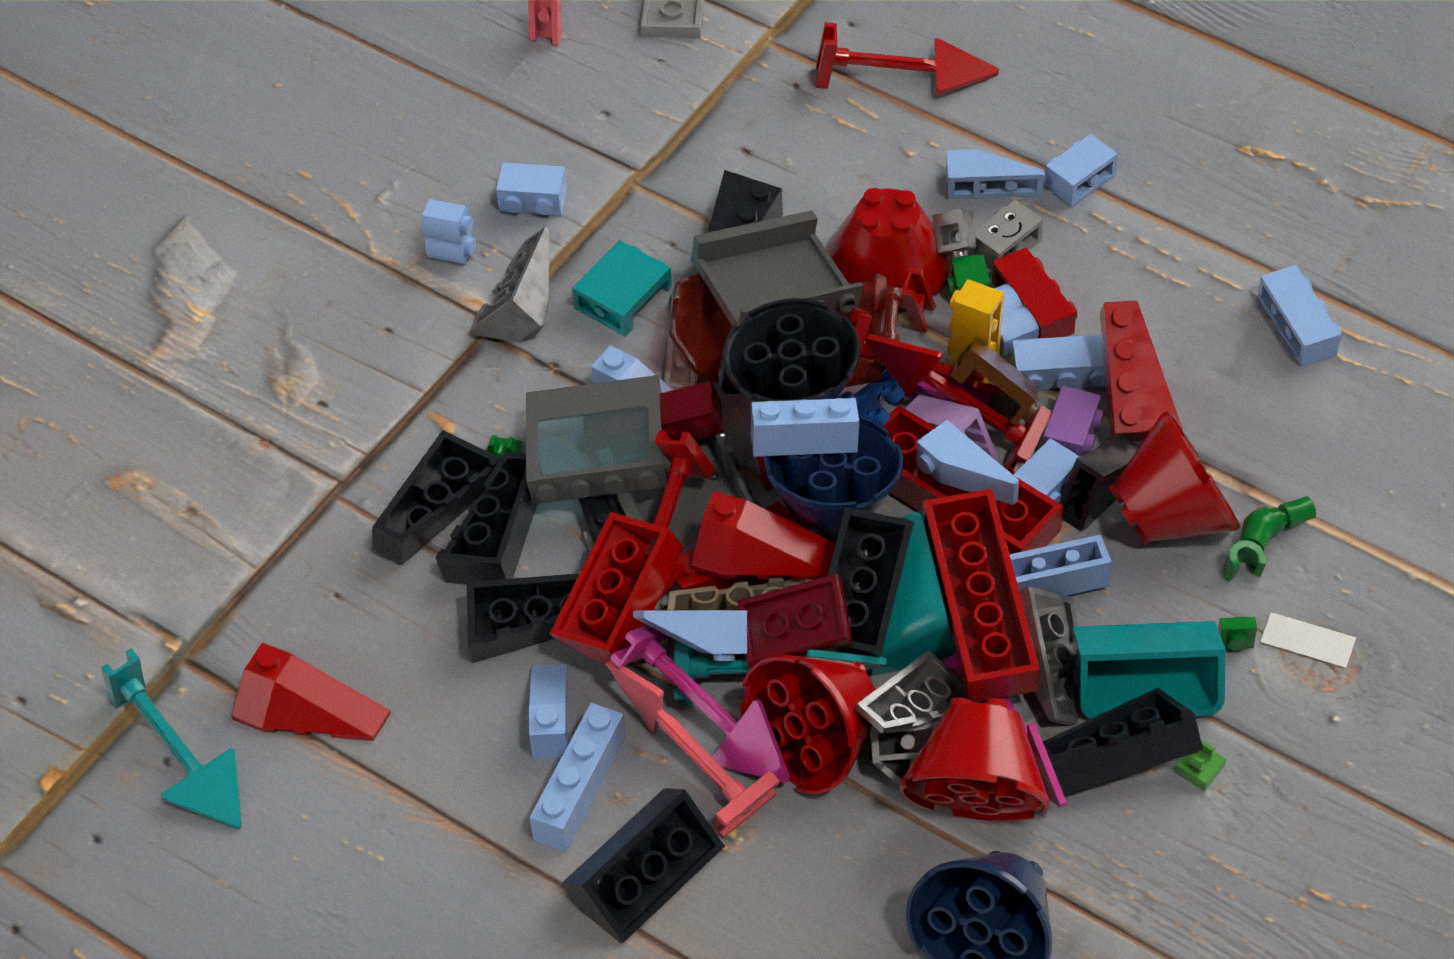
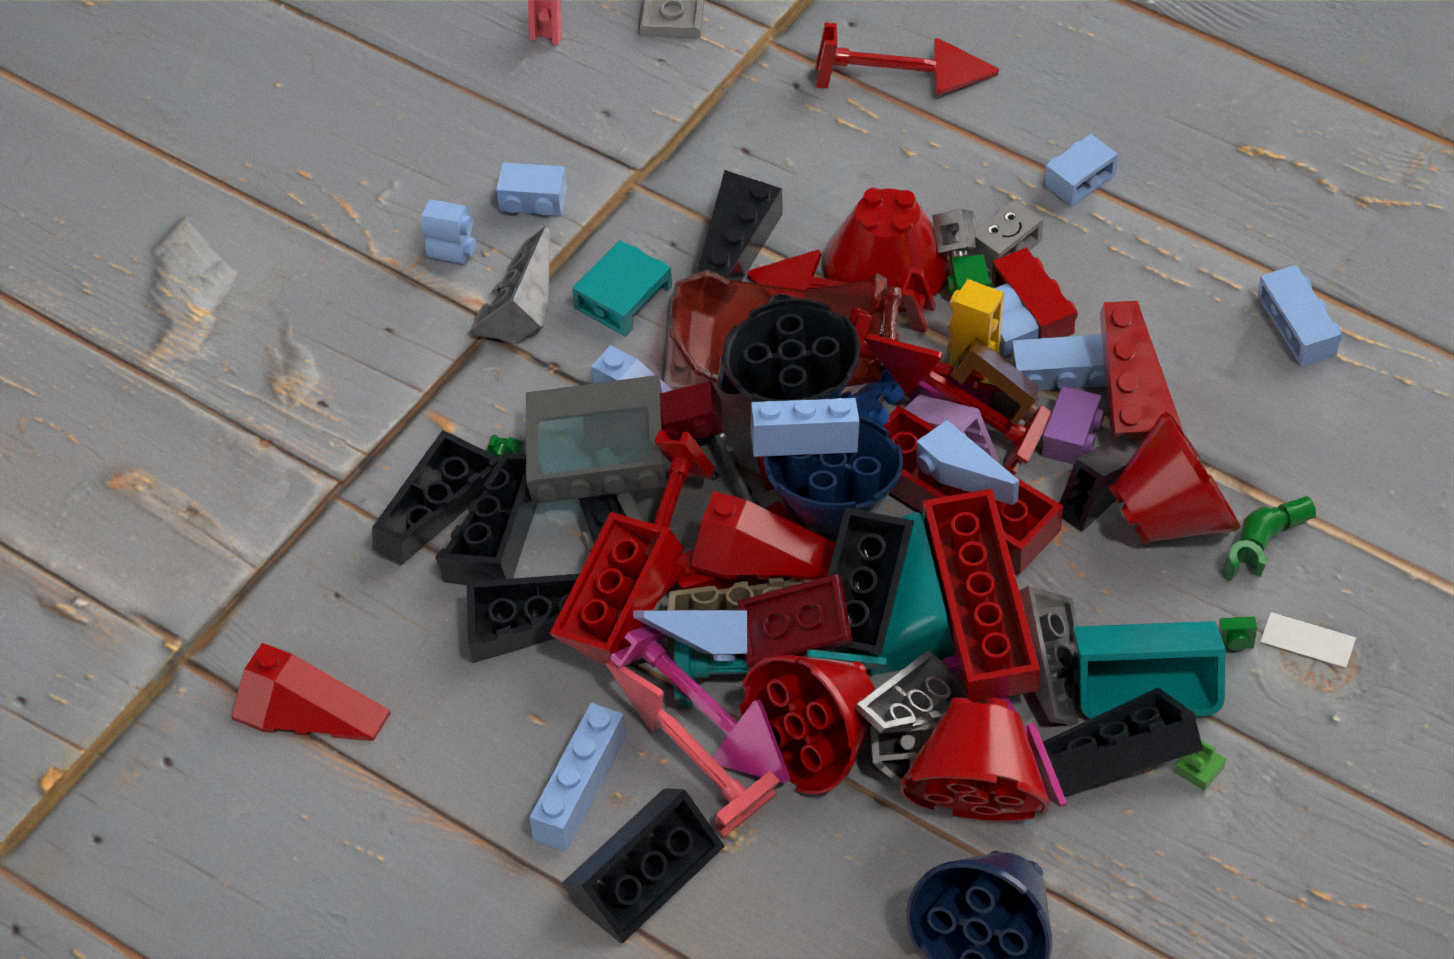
(208, 788): teal piece -> none
(548, 710): light blue slope -> none
(769, 264): dark grey panel -> none
(987, 175): light blue slope -> none
(1048, 469): light blue brick -> none
(1065, 566): light blue brick -> none

